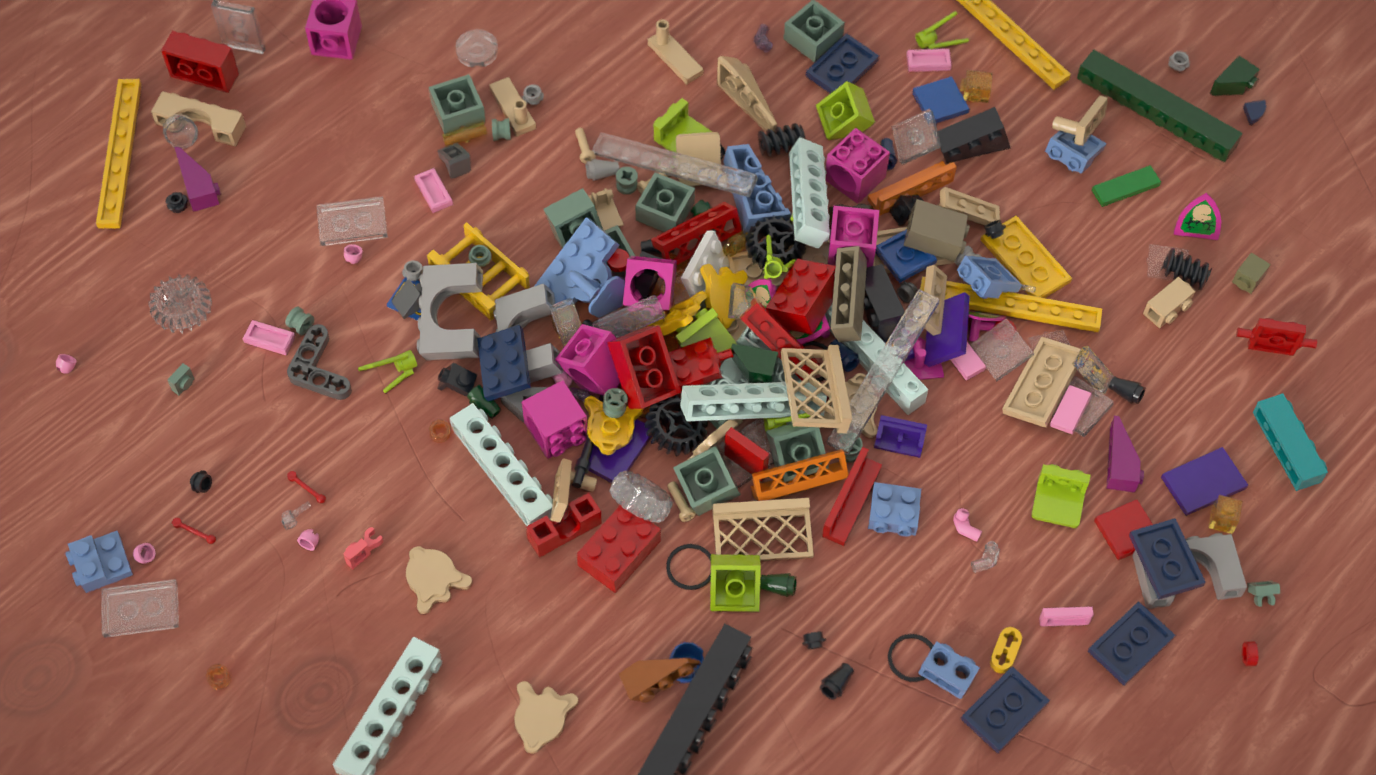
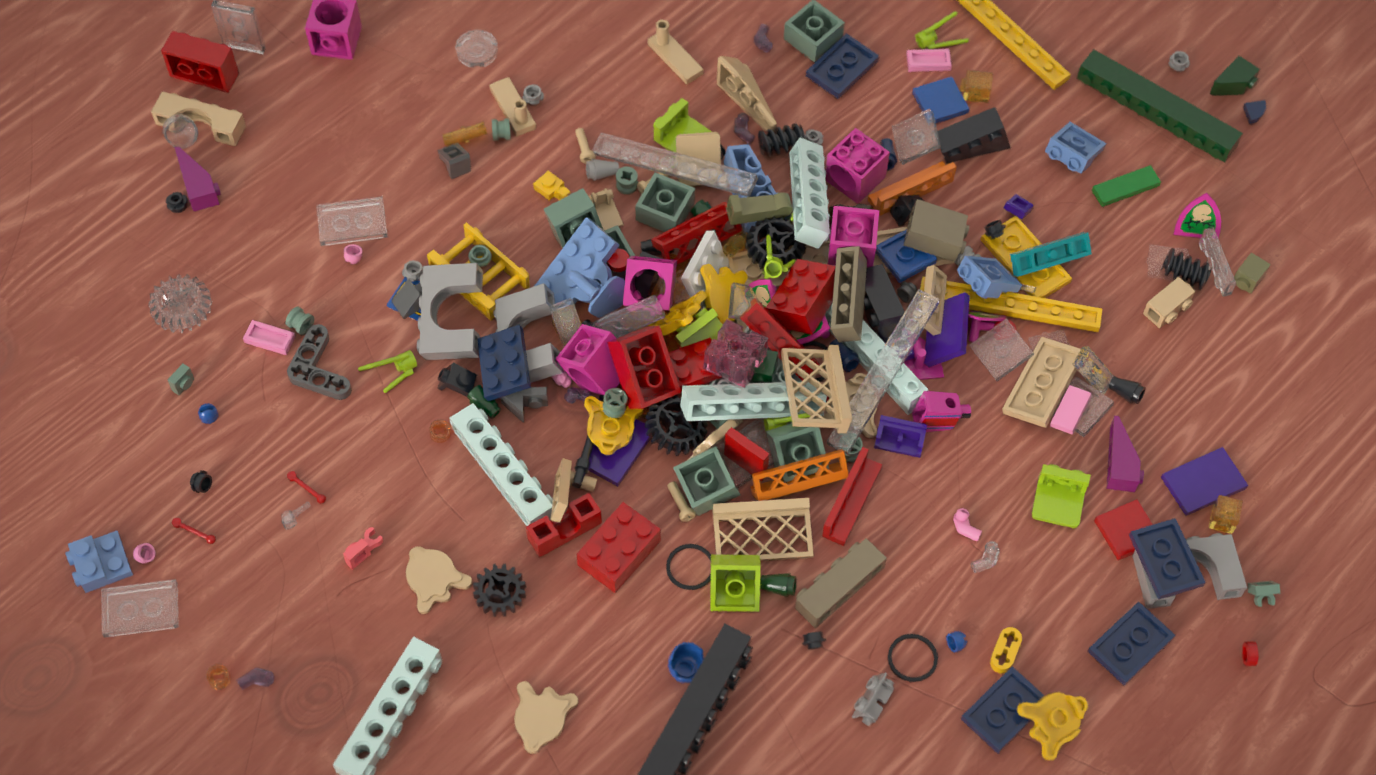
(65, 363): bright pink hinge -> none
(118, 154): yellow plate -> none
(208, 413): none -> blue hinge
(256, 676): none -> arm
(308, 539): bright pink hinge -> none
(433, 190): bright pink tile -> none
(456, 103): sand green brick -> none
(494, 599): none -> black gear
(551, 186): none -> yellow plate
(555, 419): dark pink brick -> none
(641, 496): clear gear -> none
(649, 677): dark orange slope -> none
(735, 353): none -> clear pink brick
(740, 128): none -> arm
(758, 208): none -> olive leg
(815, 134): none -> light grey plate
(836, 682): black cone -> none
(840, 582): none -> dark tan brick
(845, 111): lime slope -> none
(876, 690): none -> light grey hinge
(894, 509): medium blue plate -> none
(940, 410): none -> dark pink torso
(945, 675): medium blue brick -> none
(956, 641): none -> blue hinge
(969, 363): bright pink tile -> none
(976, 209): tan piece -> none
(1018, 206): none -> dark purple tile
(1051, 254): none -> teal hinge
(1055, 719): none -> yellow tile
(1066, 616): bright pink tile -> none
(1087, 124): tan piece -> none
(1217, 261): none -> clear plate
(1276, 337): red plate -> none
(1290, 442): teal brick -> none

